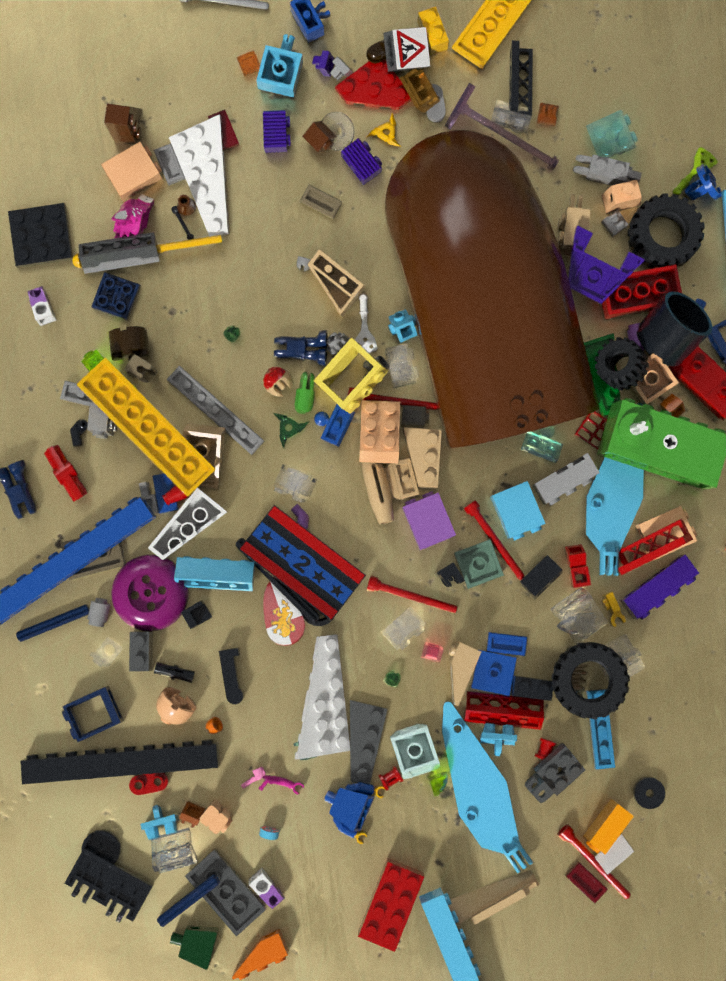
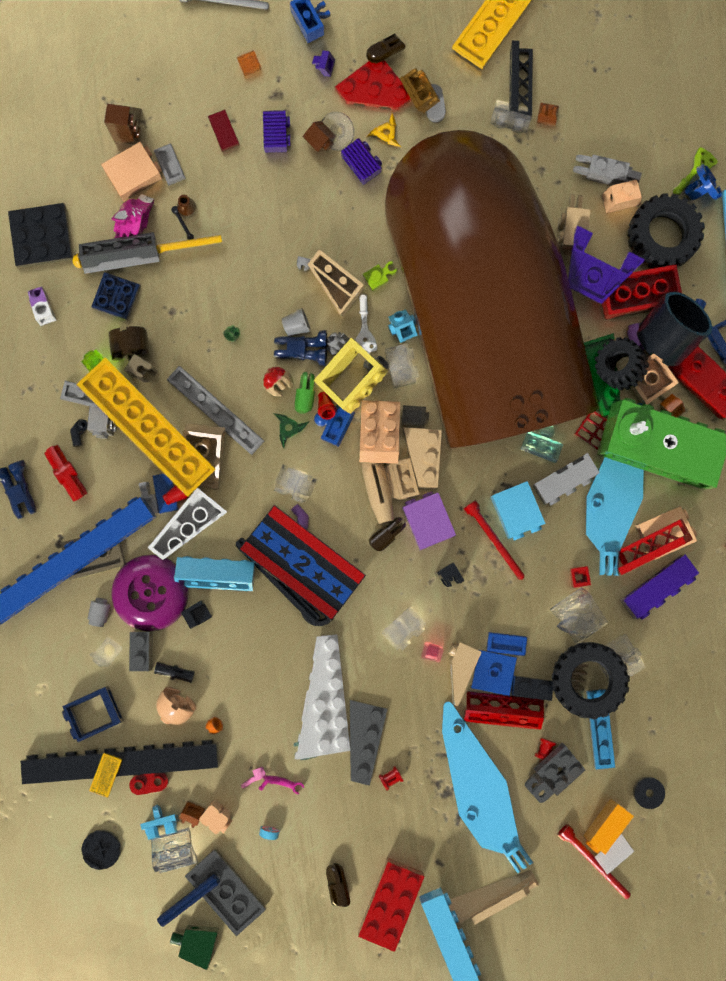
(52, 623): dark blue axle -> none
(106, 775): none -> yellow tile
(109, 882): black hinge -> none
(203, 165): white wing -> none
(230, 675): black leg -> none
(266, 888): leg -> none
(267, 950): orange slope -> none
(281, 60): medium azure brick -> none
(281, 617): shield -> none
(296, 323): none -> light grey piece
(320, 201): dark tan tile -> none
(326, 407): none -> red cone
(337, 885): none -> dark brown arm
(340, 69): light grey tile -> none
(351, 807): blue torso -> none
(373, 397): red piece -> none
(376, 585): red piece -> none
(377, 277): none -> lime plate
(383, 537): none -> dark brown arm
(392, 679): clear green hinge -> none
(406, 49): piece -> none
(415, 751): light aqua slope -> none
(435, 30): yellow brick -> none
(438, 783): clear neon green brick -> none
(463, 108): tile -> none
(478, 564): sand green plate -> none
(490, 737): medium azure hips -> none
(541, 577): black hinge -> none
(575, 556): red piece -> none
(586, 882): dark red tile -> none
(611, 604): yellow plate -> none
(612, 135): clear light blue plate -> none
(614, 223): light grey tile -> none

